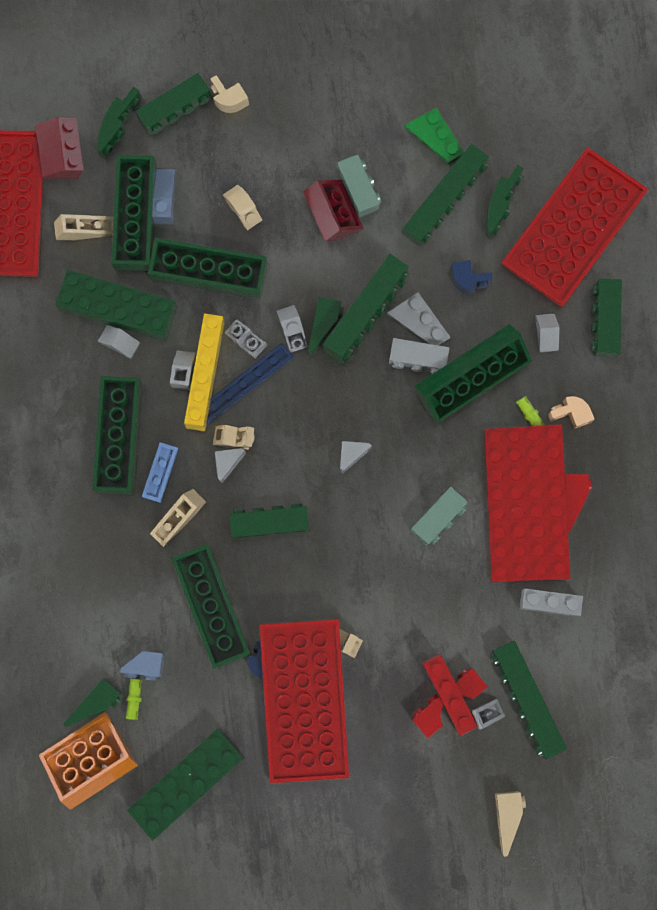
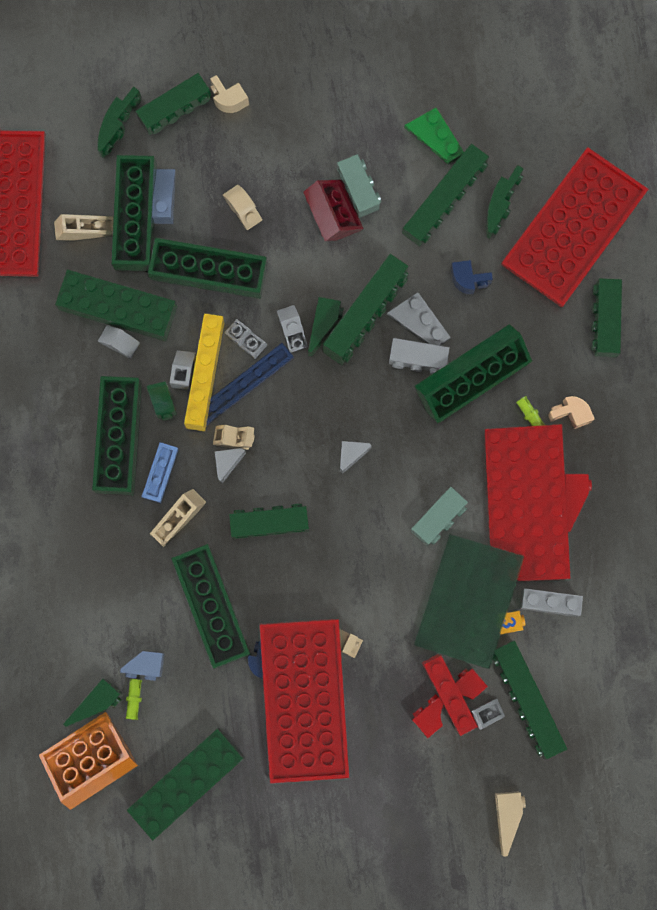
(59, 148): dark red slope -> none
(162, 400): none -> dark green slope
(469, 601): none -> clear green plate
(513, 622): none -> light orange brick
(547, 332): light grey slope -> none

